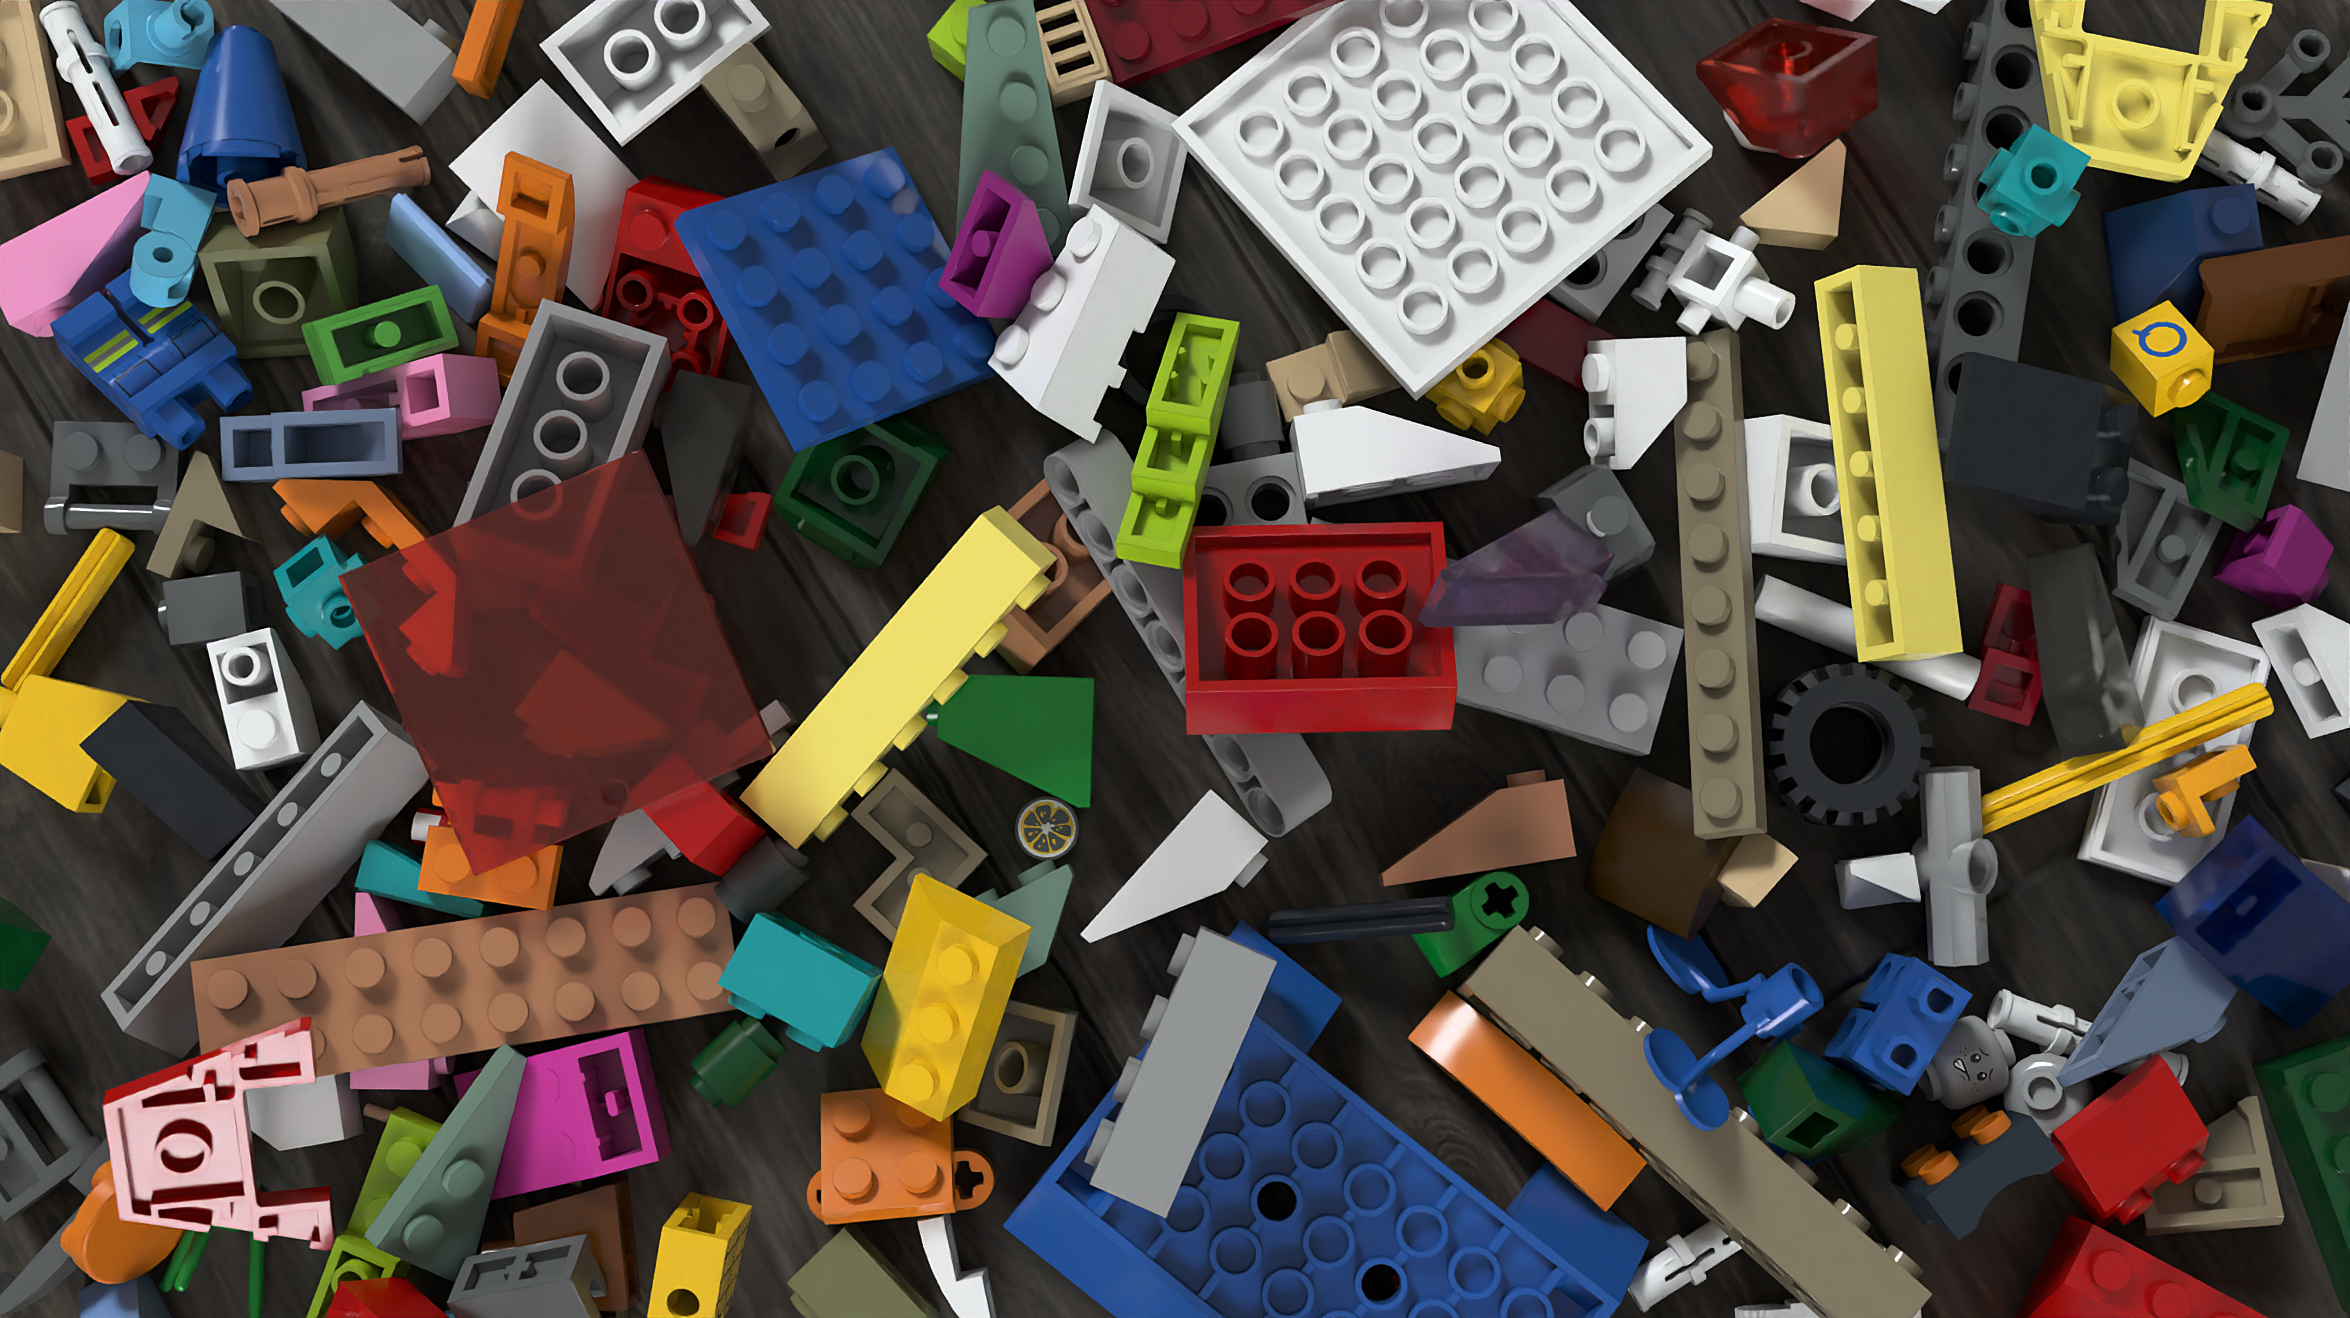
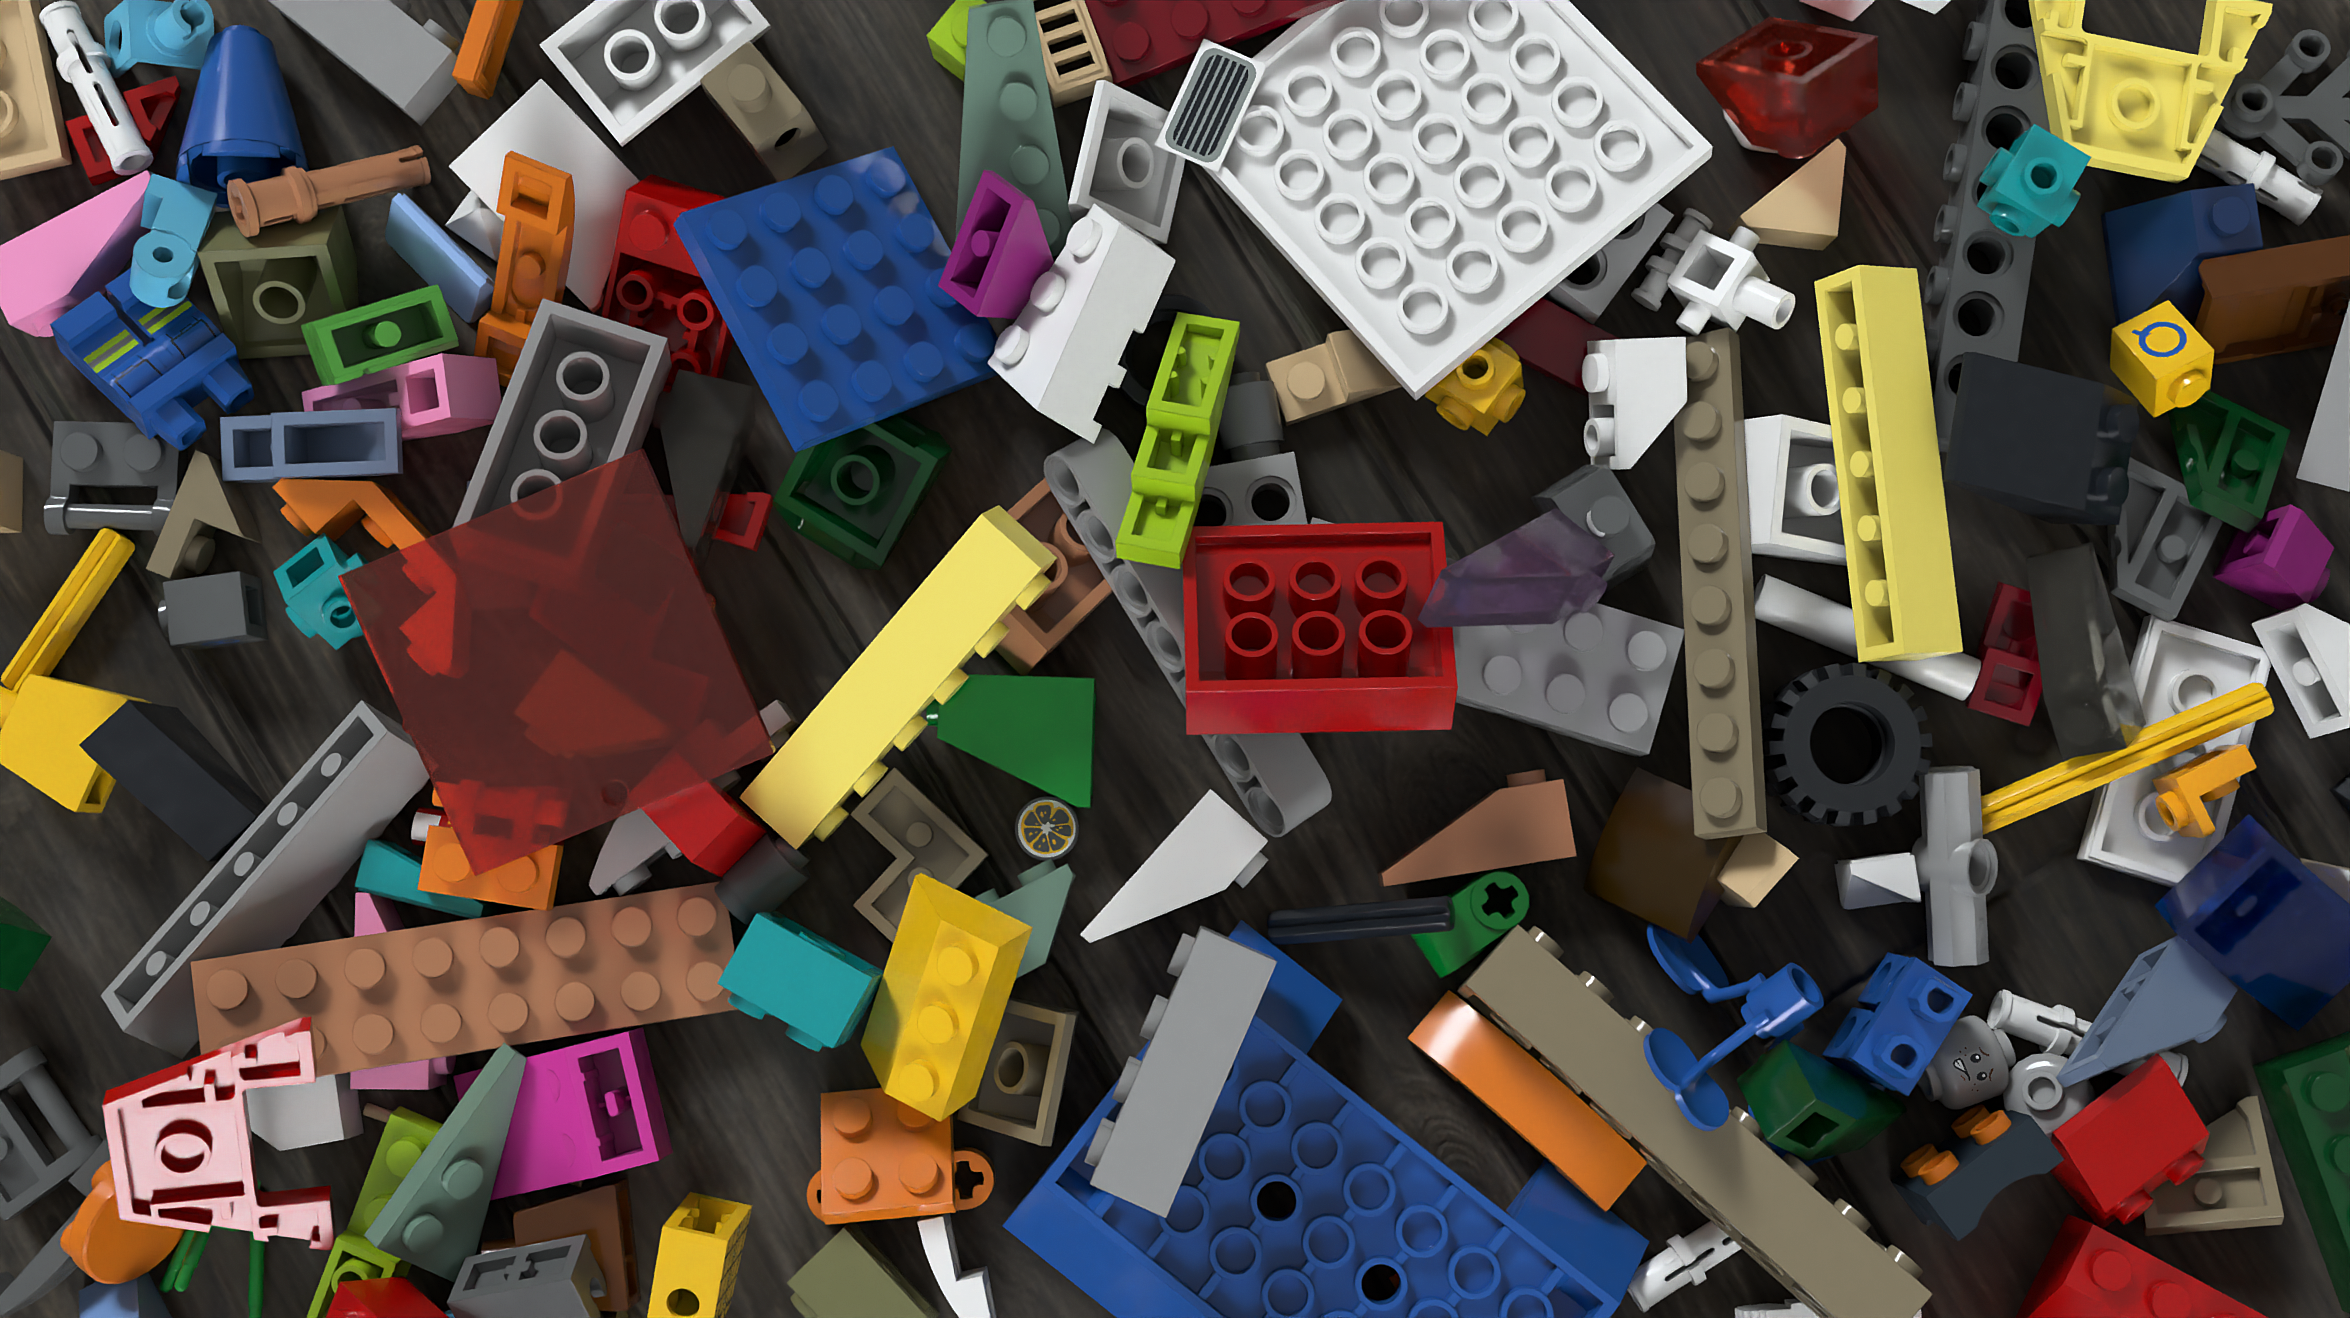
(263, 702): white slope -> none
(736, 1062): dark green brick -> none
(1210, 105): none -> sticker
(1373, 455): white slope -> none

